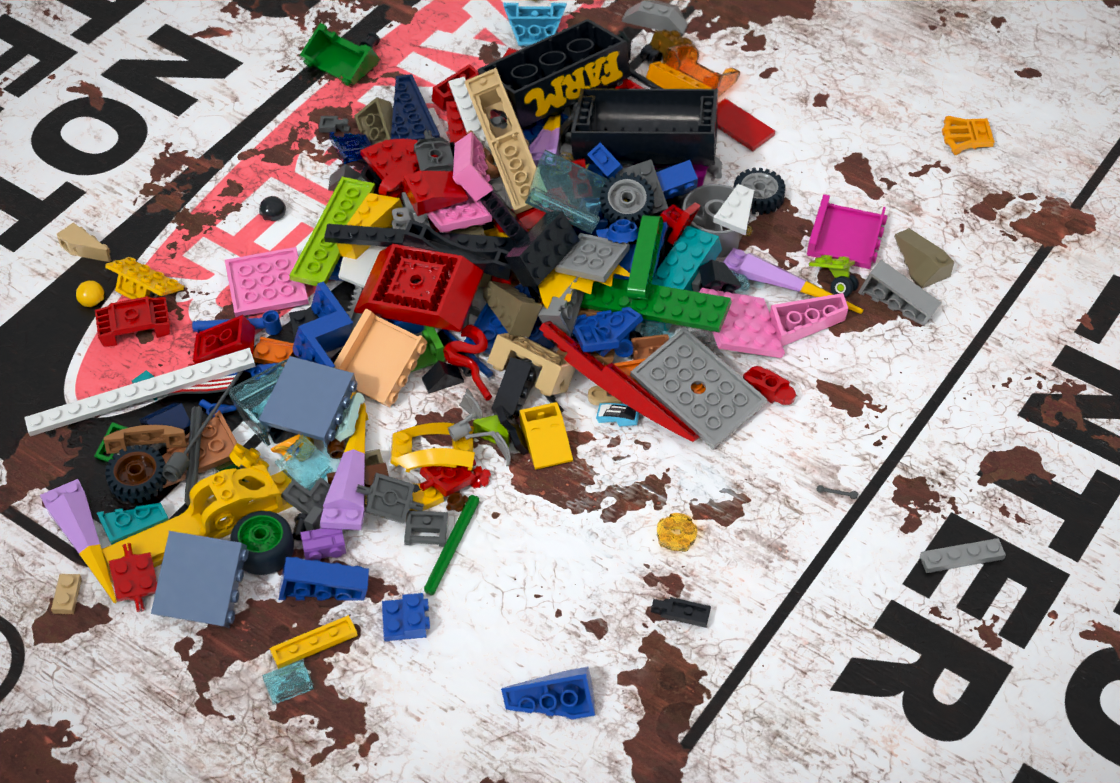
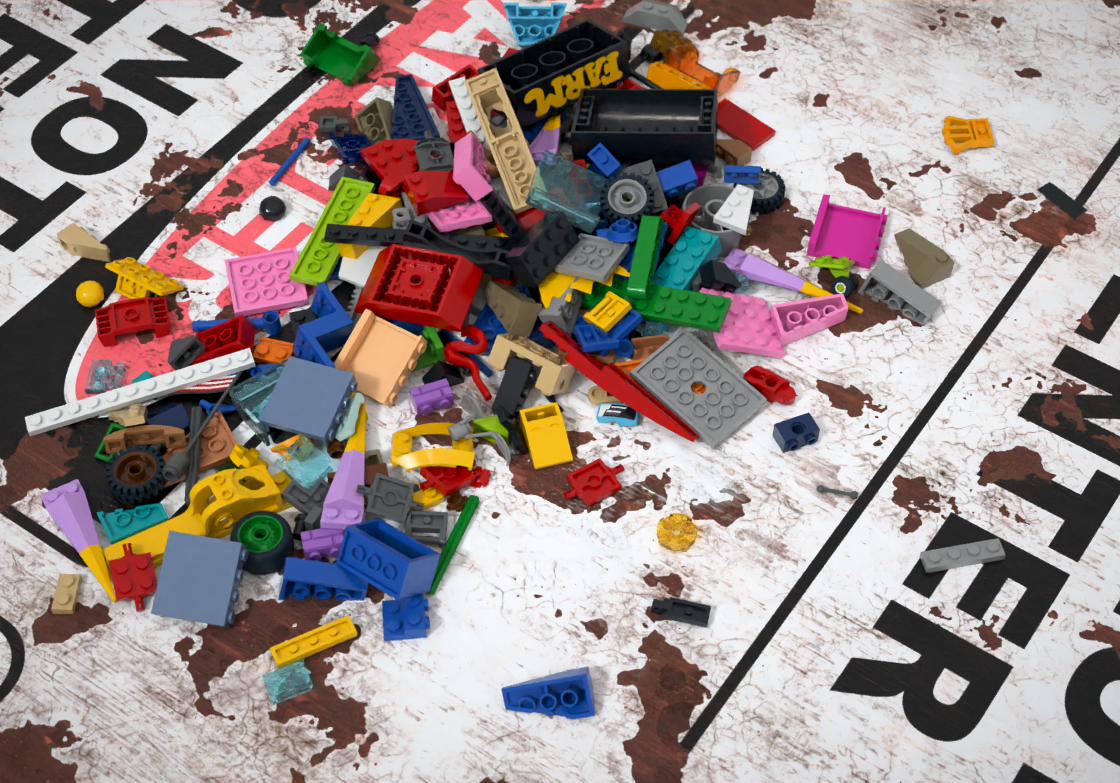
(99, 374): none -> clear light blue plate
(132, 416): none -> tan wing
(184, 351): none -> dark grey slope
(289, 161): none -> blue bar
(388, 558): none -> blue hose
(431, 397): none -> medium lavender brick
(593, 482): none -> red plate
(607, 312): none -> yellow plate
(733, 152): none -> medium nougat slope
(741, 174): none -> blue bracket
(796, 432): none -> dark blue brick
(1062, 200): none -> black sticker

